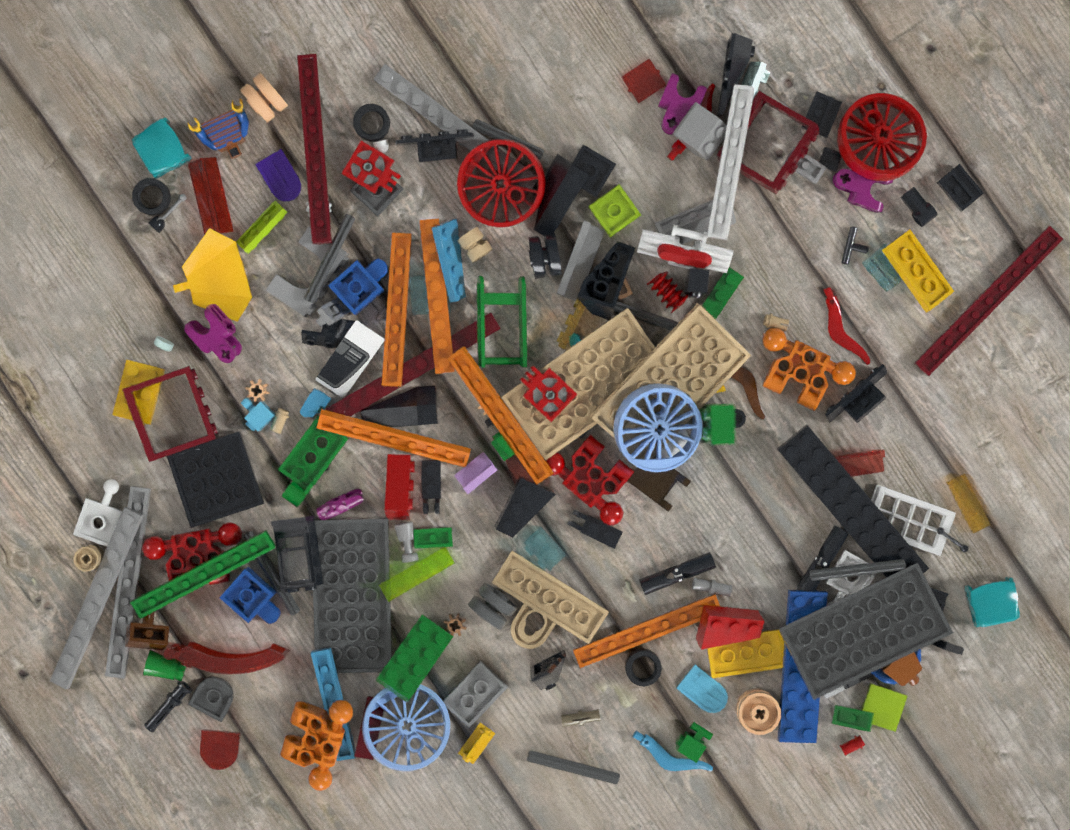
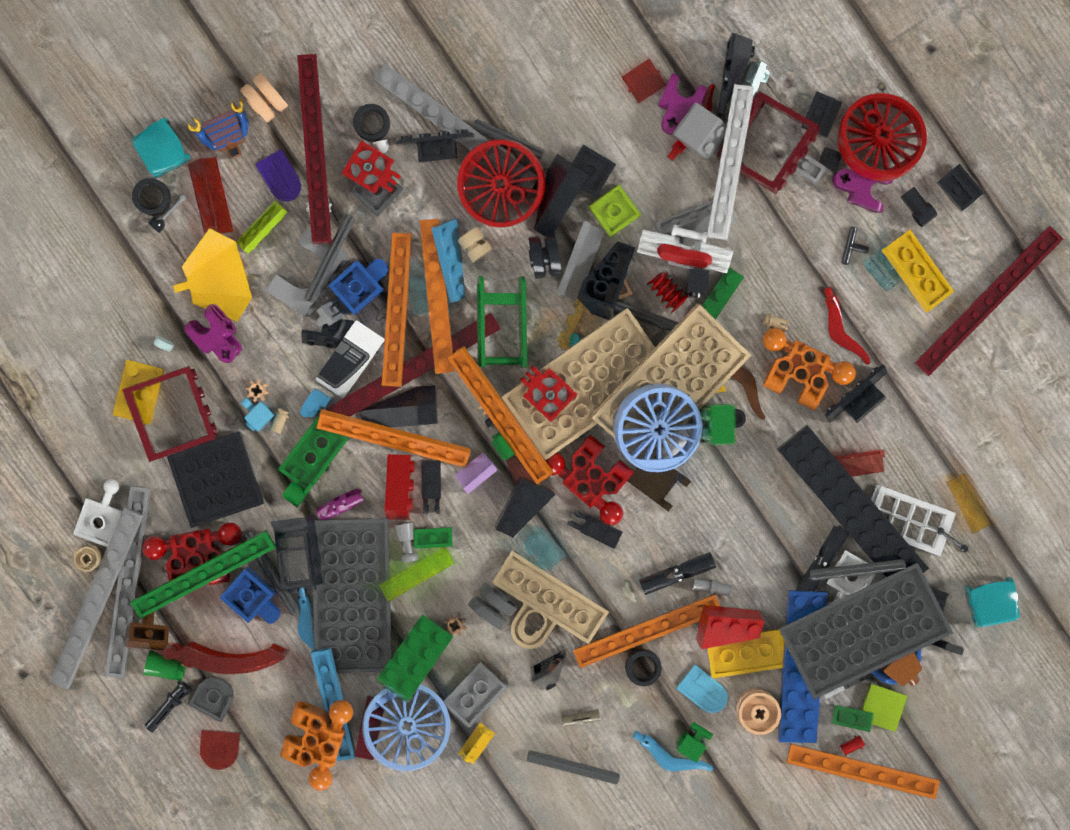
(305, 628): none -> dark azure piece
(863, 771): none -> orange plate

